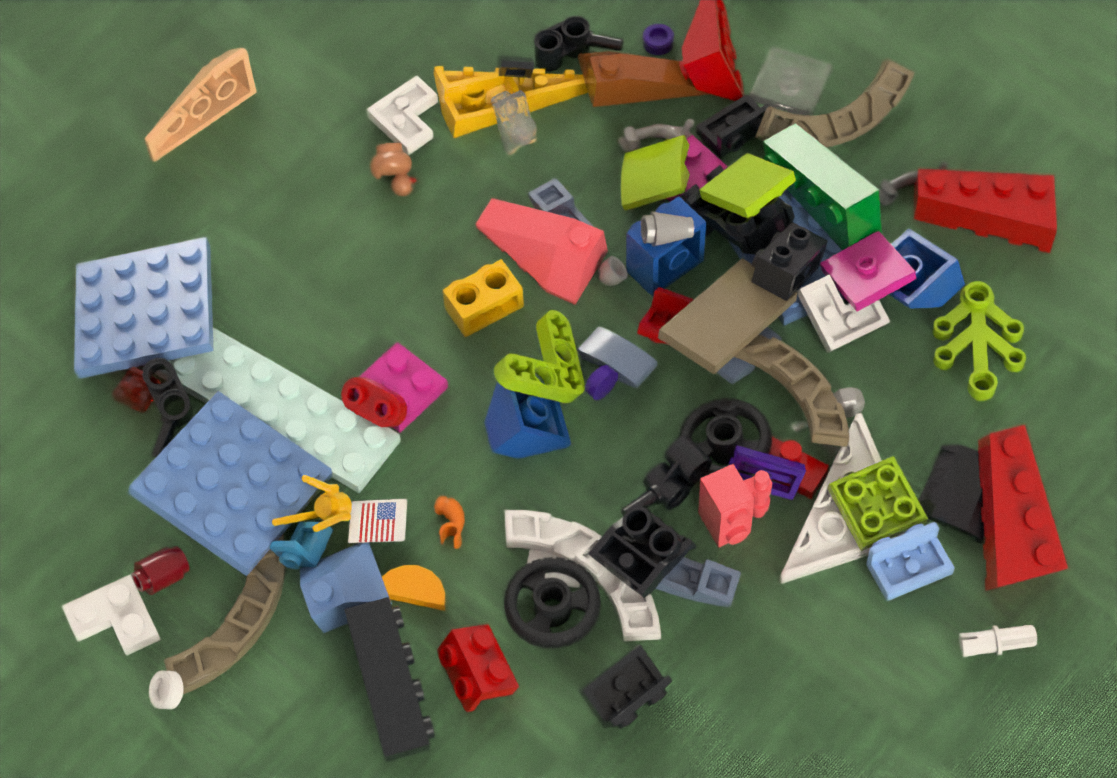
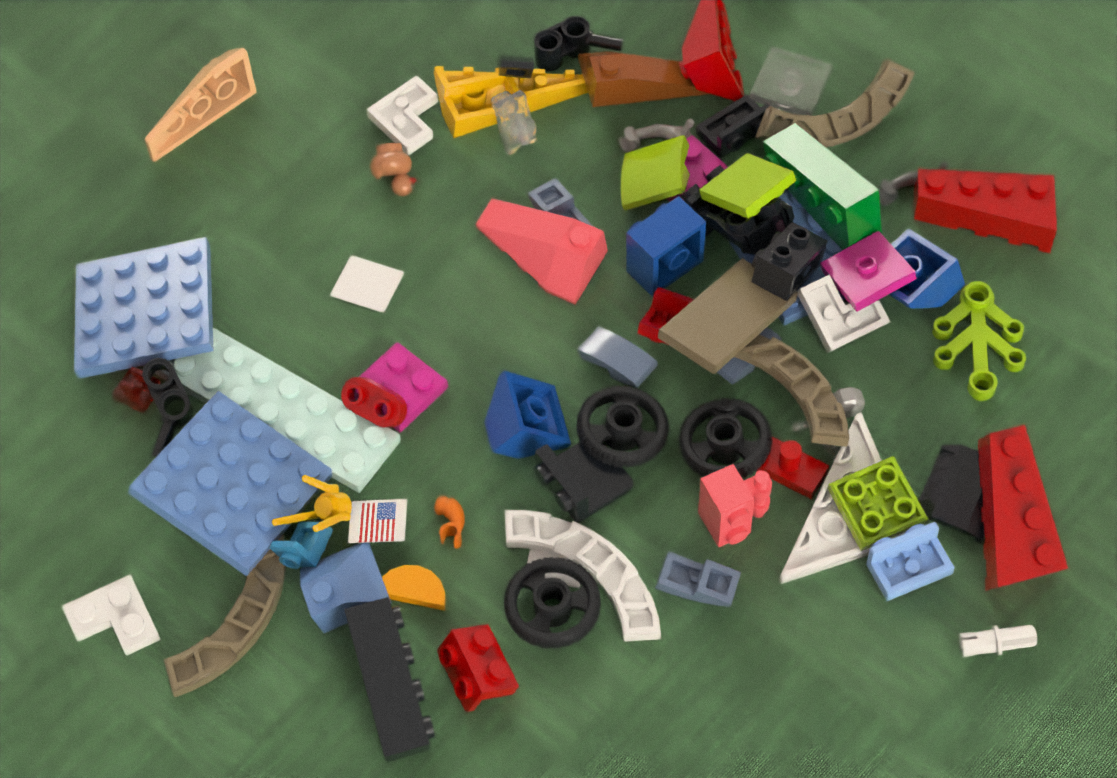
(160, 570): dark red brick -> none
(166, 689): white tile -> none
(367, 284): none -> white sticker
(486, 303): yellow brick -> none
(561, 379): lime beam -> none
(580, 481): none -> black bracket
(601, 382): dark purple tile -> none
(612, 271): light grey hinge -> none
(624, 413): none -> black wheel
(625, 688): black bracket -> none
(641, 549): black slope -> none
(658, 39): dark purple tile -> none
(665, 228): light grey cone -> none
(673, 483): black beam -> none
(776, 467): dark purple tile -> none

